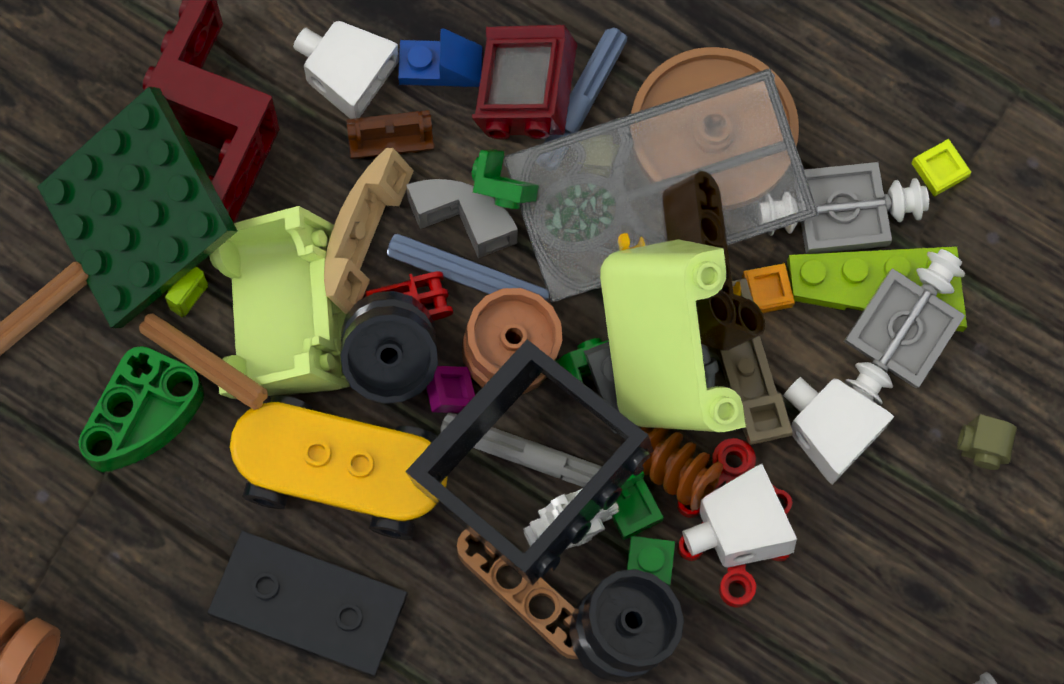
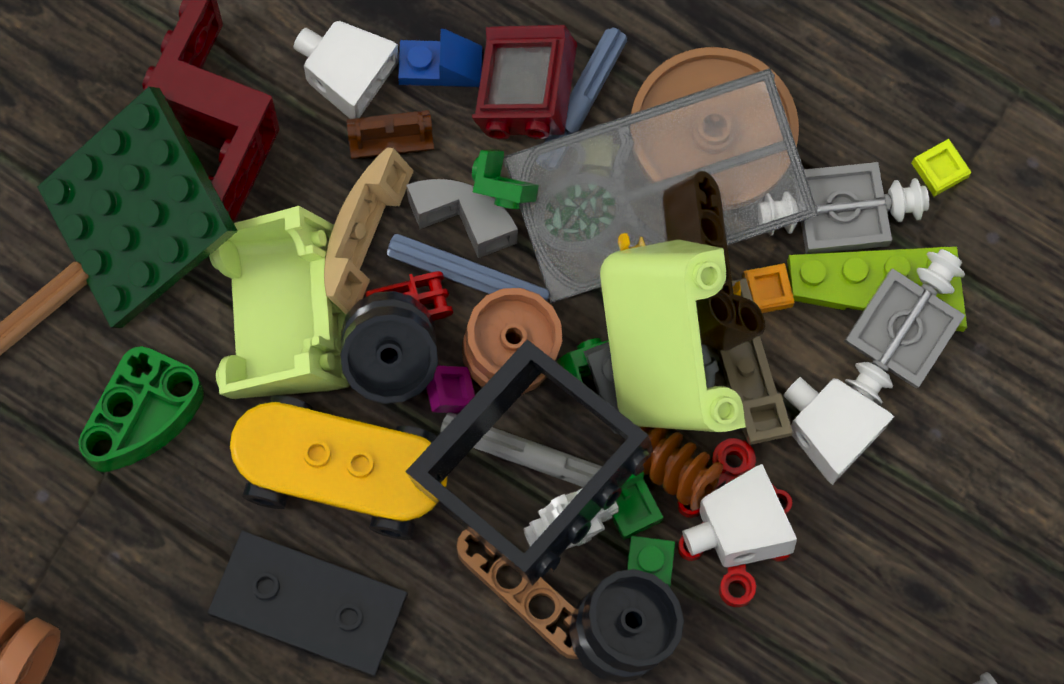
(186, 292): lime tile -> none
(203, 361): medium nougat axle -> none
(987, 441): olive plate -> none

